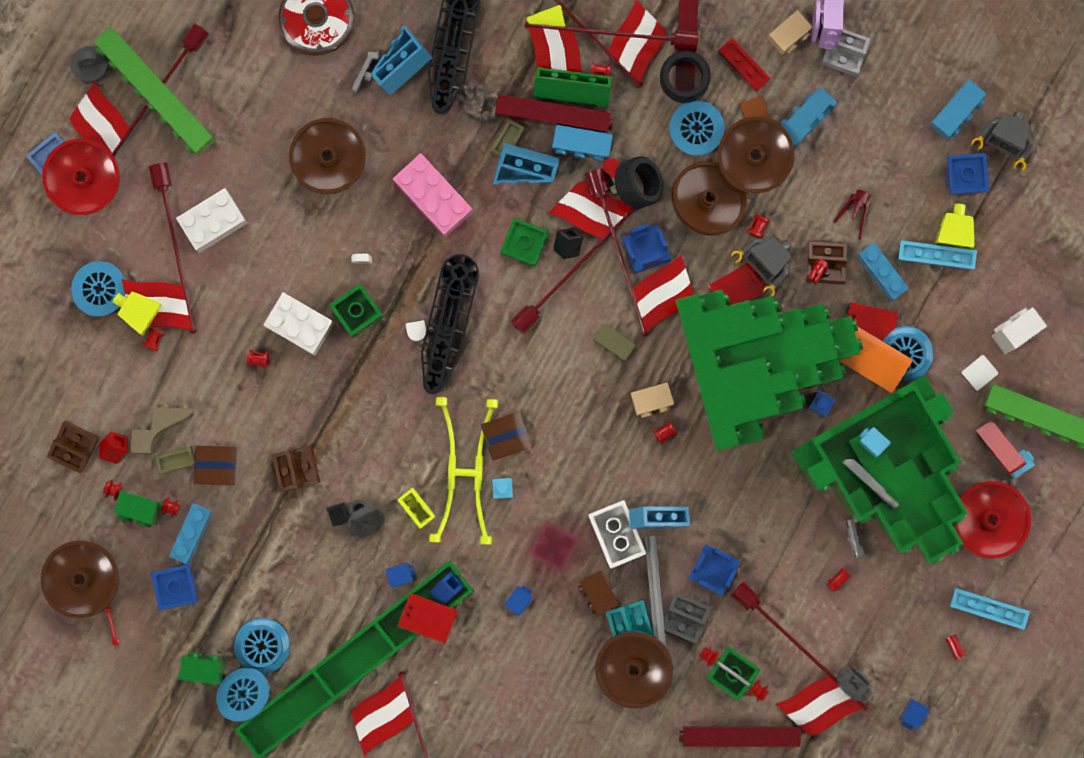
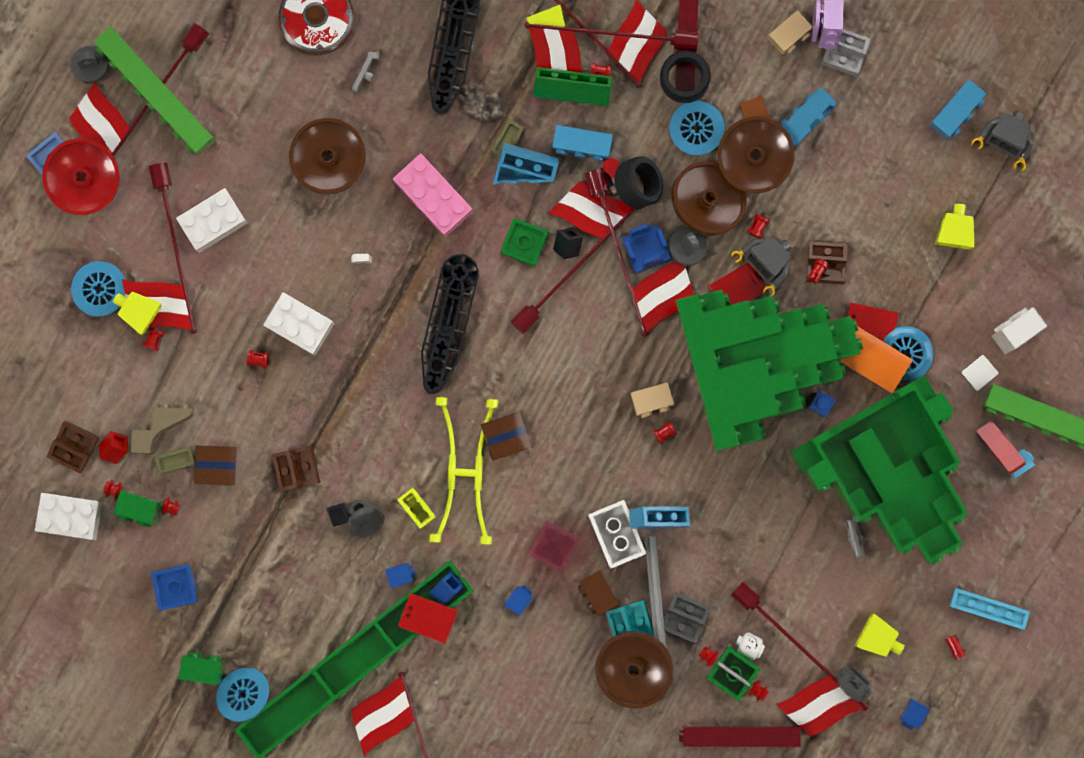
(68, 516): none -> white brick
(79, 579): reddish brown dish -> none
(116, 641): red hinge -> none
(191, 533): dark azure brick -> none
(272, 627): dark azure piece -> none
(356, 311): green brick -> none
(400, 62): dark azure wedge -> none
(416, 330): white tile -> none
(502, 488): medium azure brick -> none
(552, 114): dark red brick -> none
(614, 342): olive tile -> none
(687, 247): none -> dark grey tile
(714, 570): blue panel -> none
(744, 65): red tile -> none
(750, 646): none -> white head
(838, 580): red pin -> none
(859, 200): dark red plant -> none
(862, 474): light grey piece -> none
(873, 441): medium azure brick -> none
(879, 637): none -> neon yellow torso
(882, 272): dark azure brick -> none
(937, 255): medium azure plate -> none
(967, 174): blue panel -> none
(995, 520): red dish -> none

